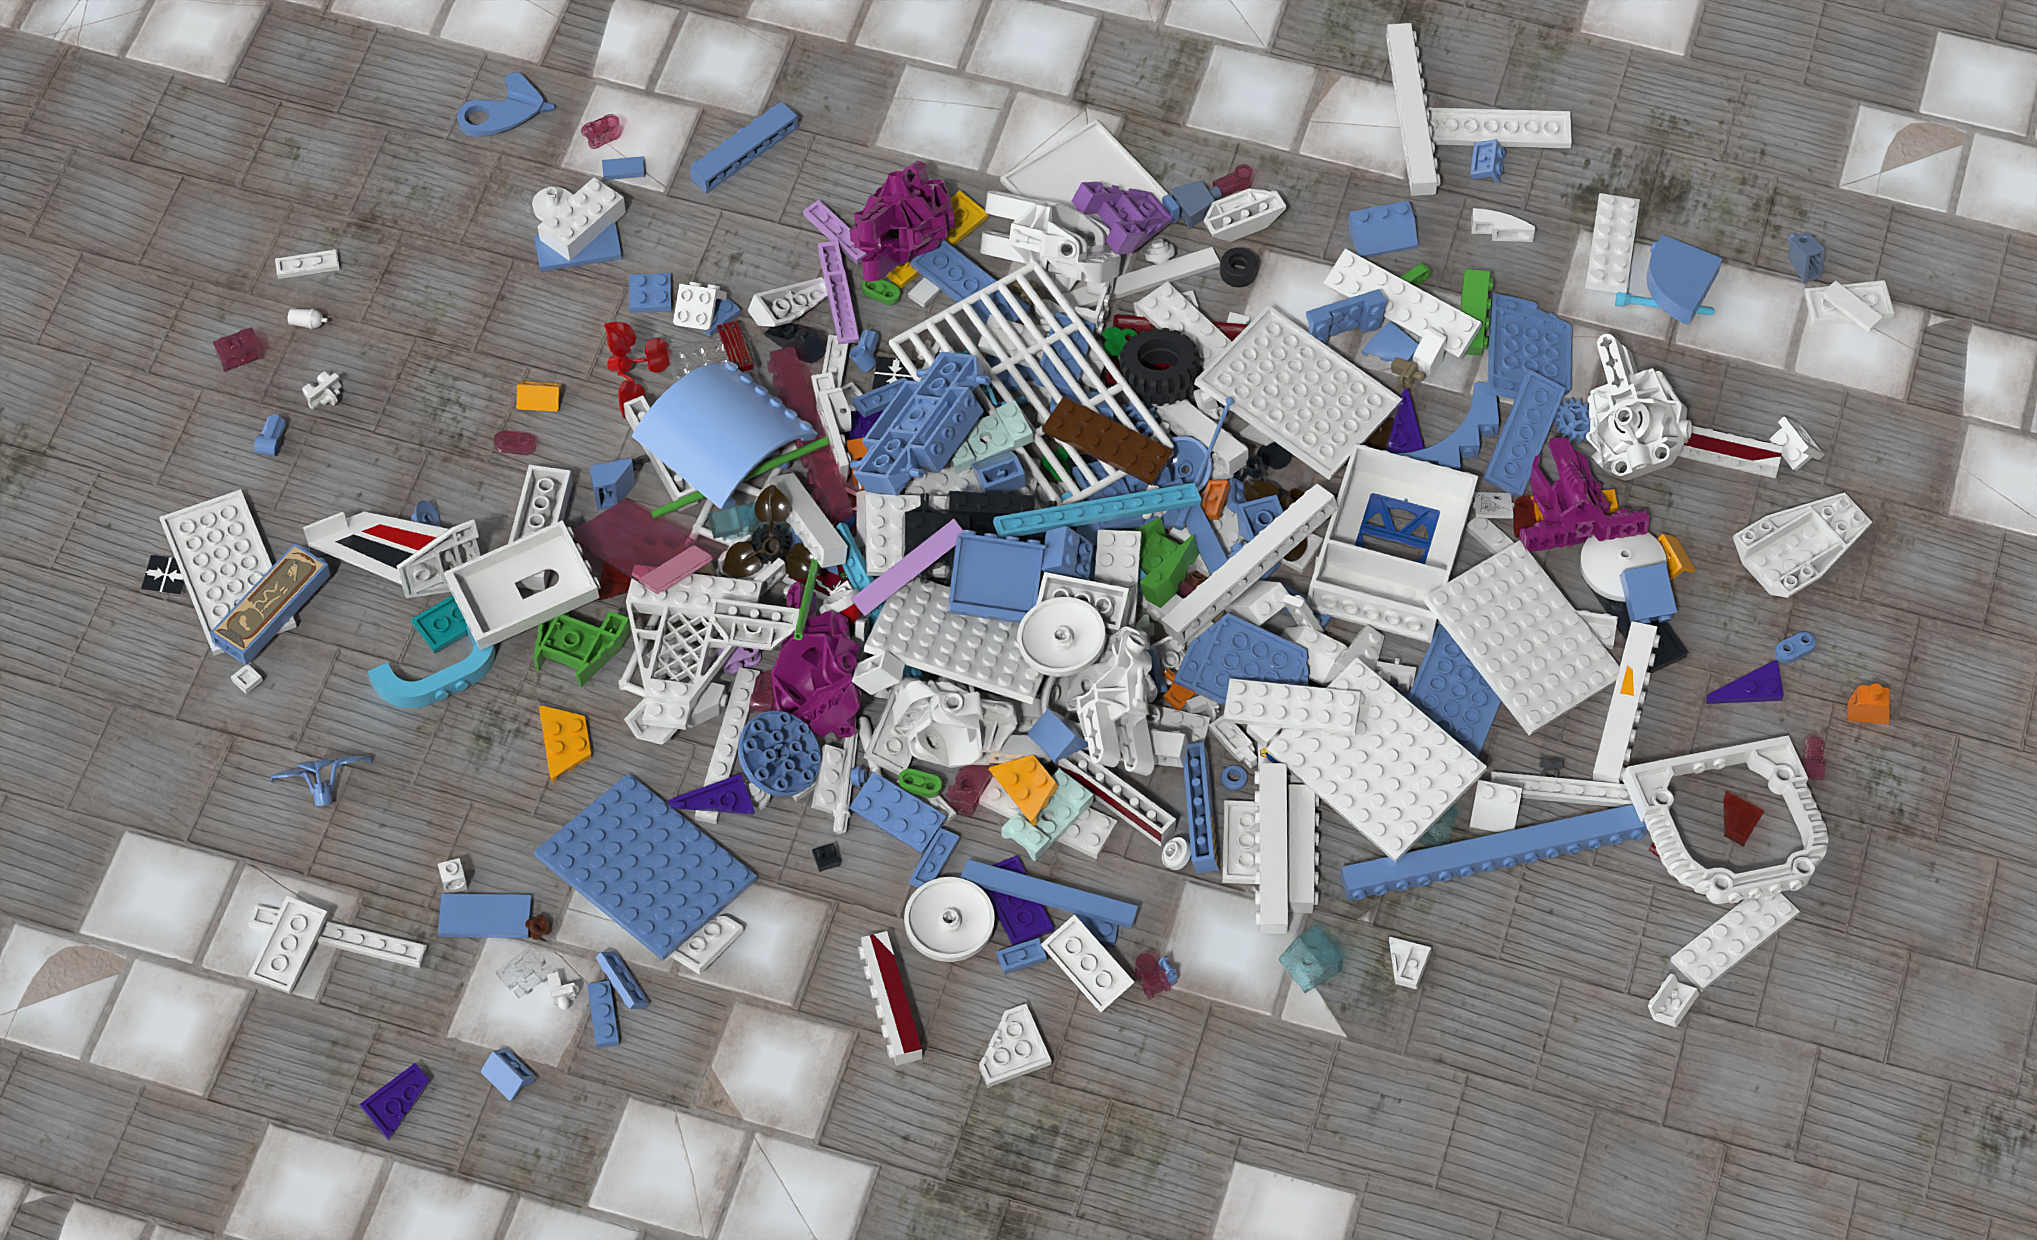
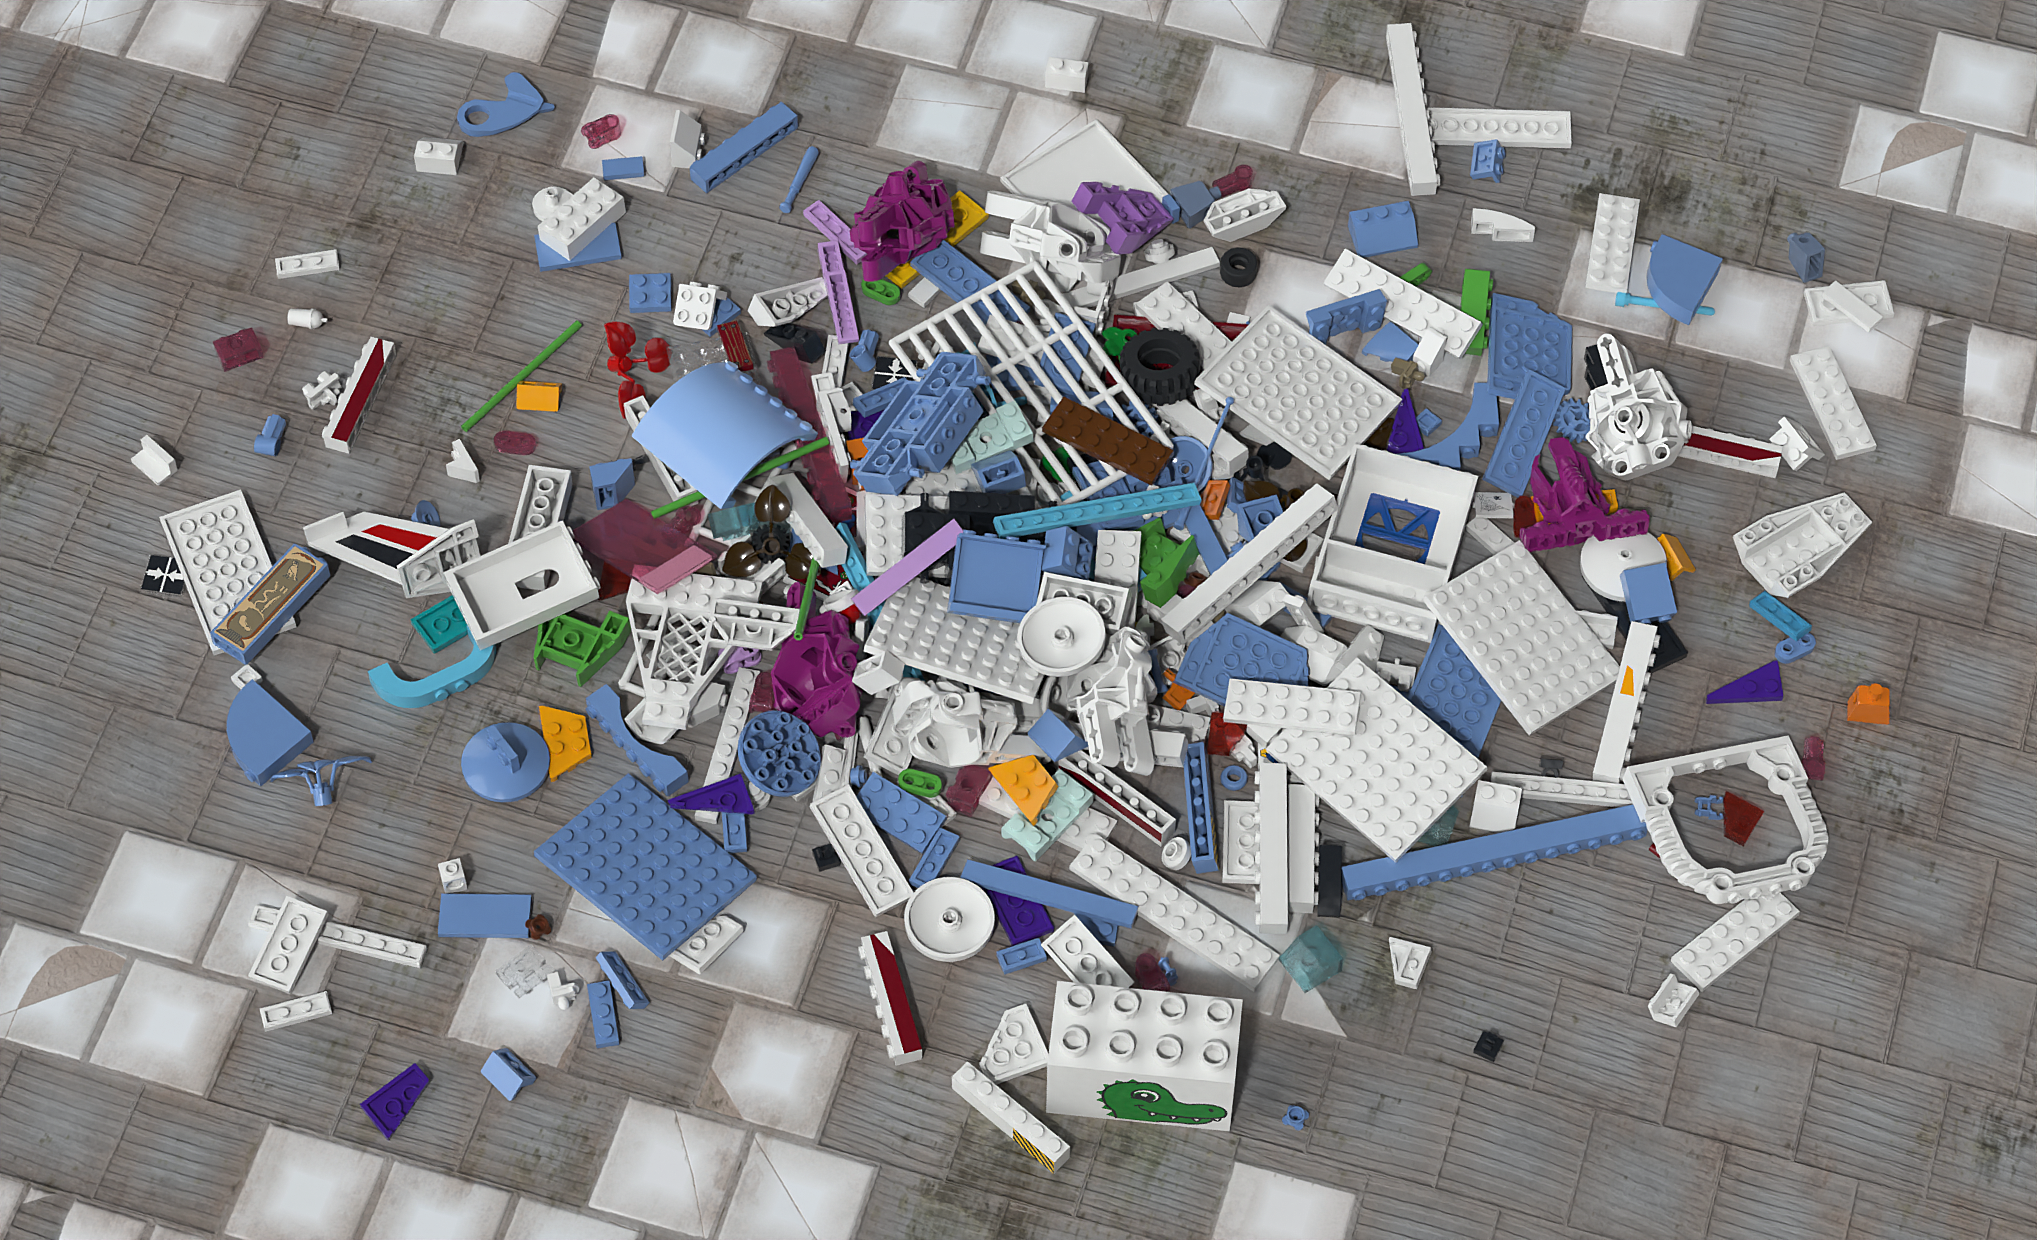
(154, 461): none -> white panel
(263, 733): none -> medium blue brick
(295, 1011): none -> white tile
(359, 395): none -> brick
(438, 155): none -> white slope
(462, 466): none -> white slope
(505, 762): none -> medium blue bracket
(521, 376): none -> bright green piece
(664, 770): none -> medium blue arch
(679, 521): none -> clear pink piece
(685, 140): none -> white slope
(734, 832): none -> medium blue hinge
(802, 173): none -> medium blue piece
(861, 850): none -> white plate
(1010, 1117): none -> white brick
(1066, 74): none -> white brick
(1143, 1055): none -> white brick
(1175, 912): none -> white plate
(1223, 735): none -> clear red wing
(1295, 1111): none -> medium blue plate
(1329, 881): none -> black slope
(1427, 422): none -> medium blue tile
(1488, 1046): none -> black tile
(1594, 373): none -> black slope
(1708, 813): none -> medium blue piece
(1780, 616): none -> dark azure tile
(1833, 403): none -> white plate

